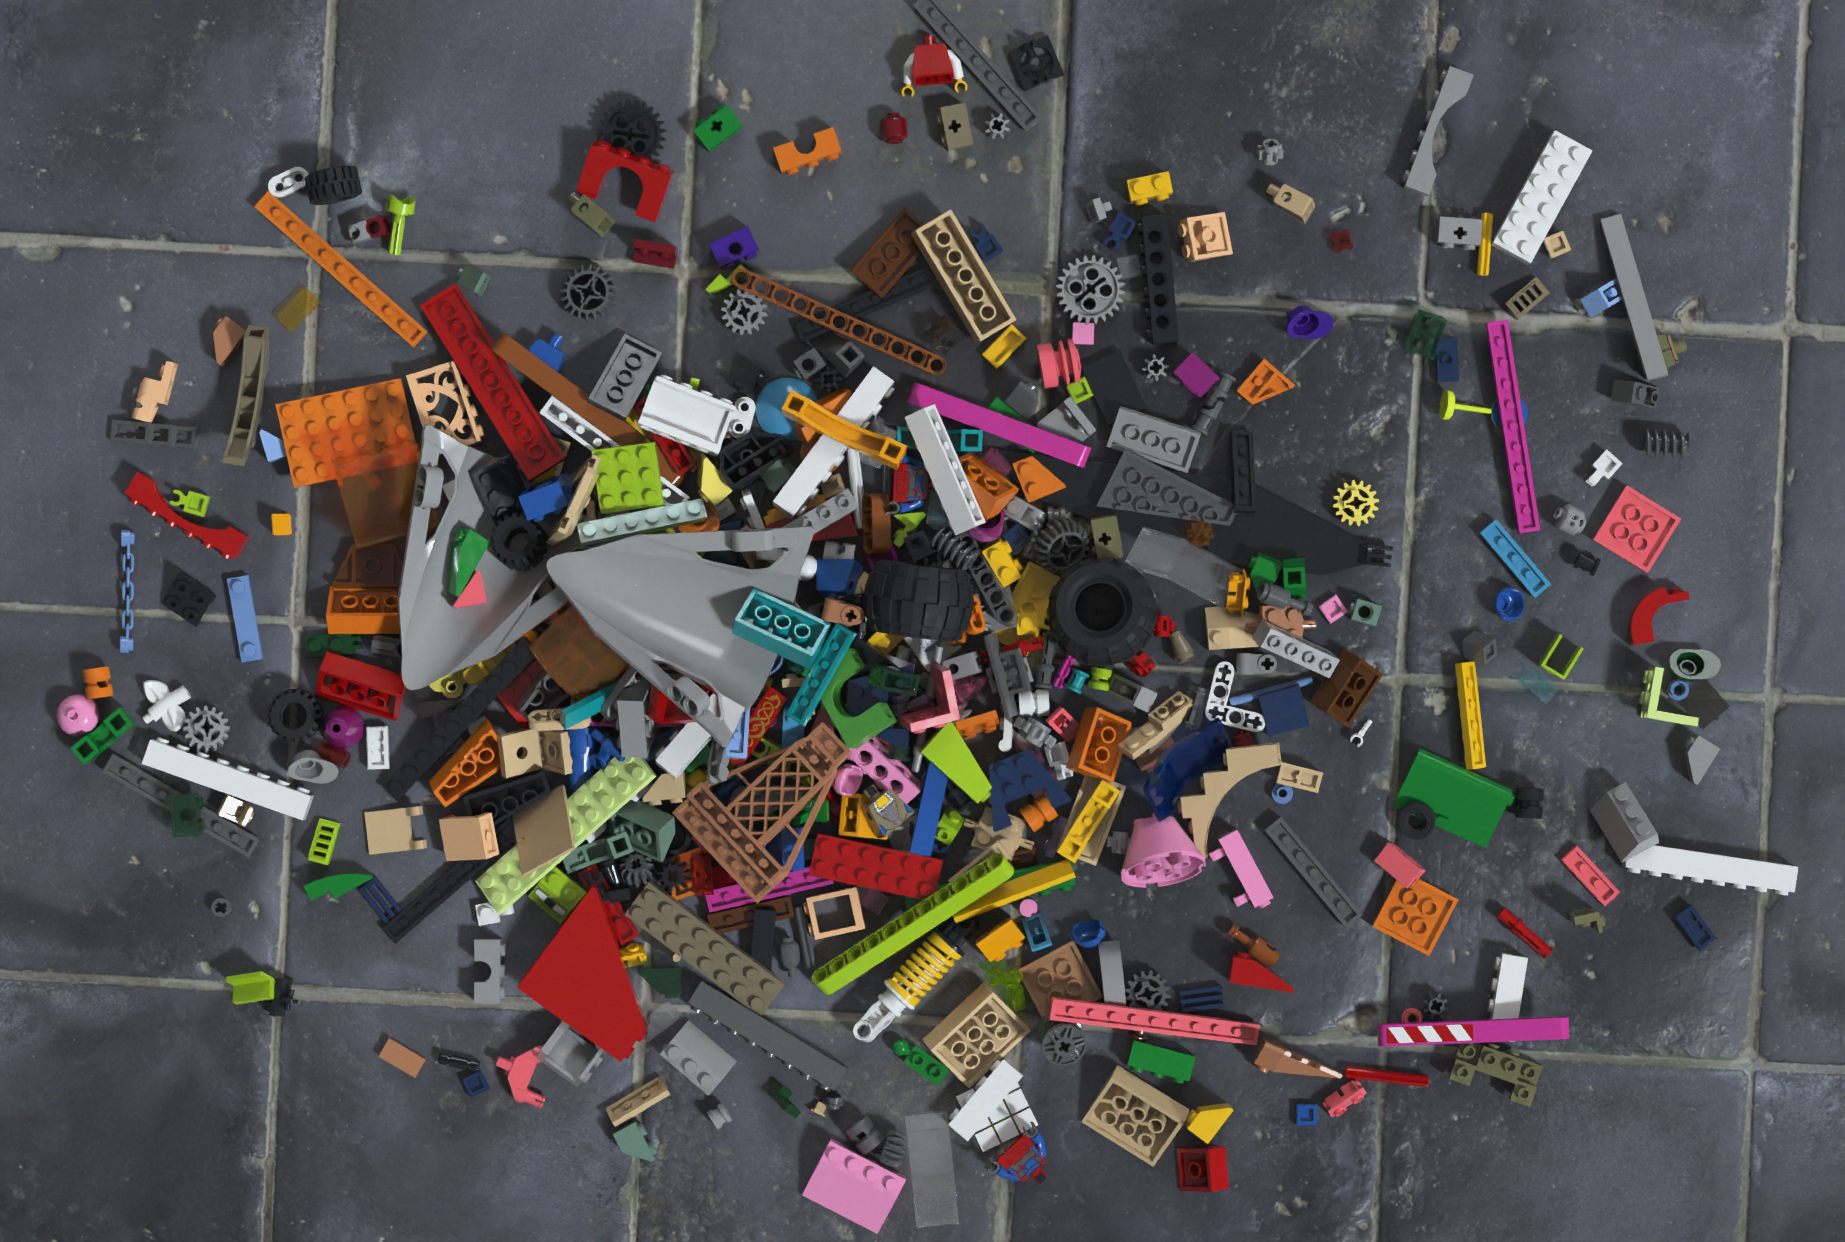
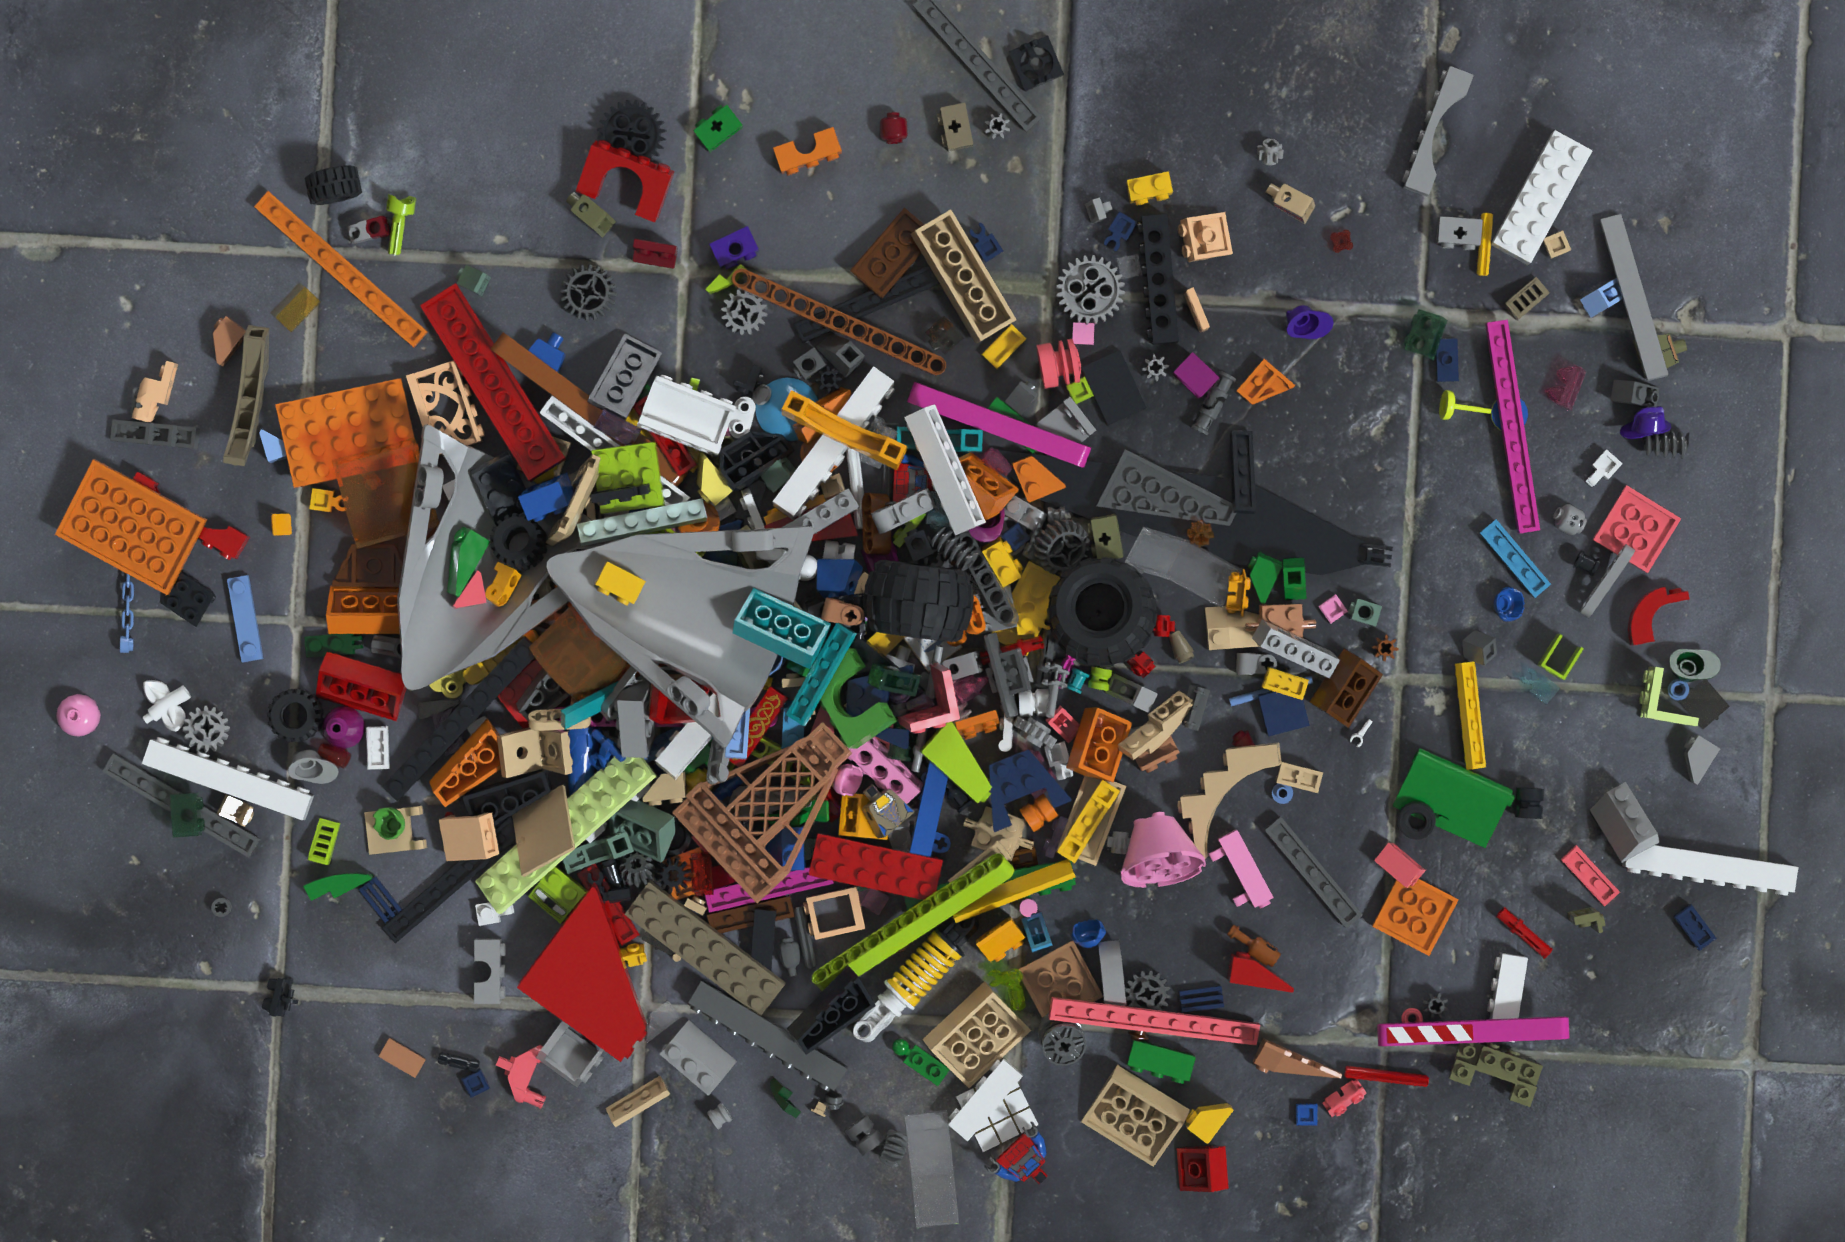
(99, 690): orange wheel -> none
(104, 736): green arch -> none
(130, 527): none -> orange plate
(193, 502): lime plate -> none
(251, 987): lime panel -> none
(289, 182): white plate -> none
(324, 500): none -> yellow plate
(389, 823): none -> bright green hair
(503, 584): none -> light orange leg
(617, 428): none -> clear purple plate
(620, 583): none -> yellow brick
(623, 494): none -> black plate
(634, 1142): sand green slope -> none
(664, 979): clear green slope -> none
(696, 904): none -> tan plate
(761, 394): none -> light grey piece
(831, 1011): none -> black wedge
(854, 1185): bright pink slope -> none
(903, 510): none -> light grey plate
(932, 66): red torso -> none
(949, 826): lime bracket -> none
(1054, 687): none -> light grey piece
(1154, 439): light grey plate -> none
(1183, 763): clear blue windscreen -> none
(1196, 310): none -> light nougat tile
(1221, 702): white beam -> none
(1281, 597): dark grey piece -> none
(1285, 683): none -> yellow plate
(1356, 513): light yellow gear -> none
(1391, 648): none -> dark orange gear
(1567, 395): none -> clear pink tile
(1607, 580): none -> light grey beam
(1646, 423): none -> dark purple piece

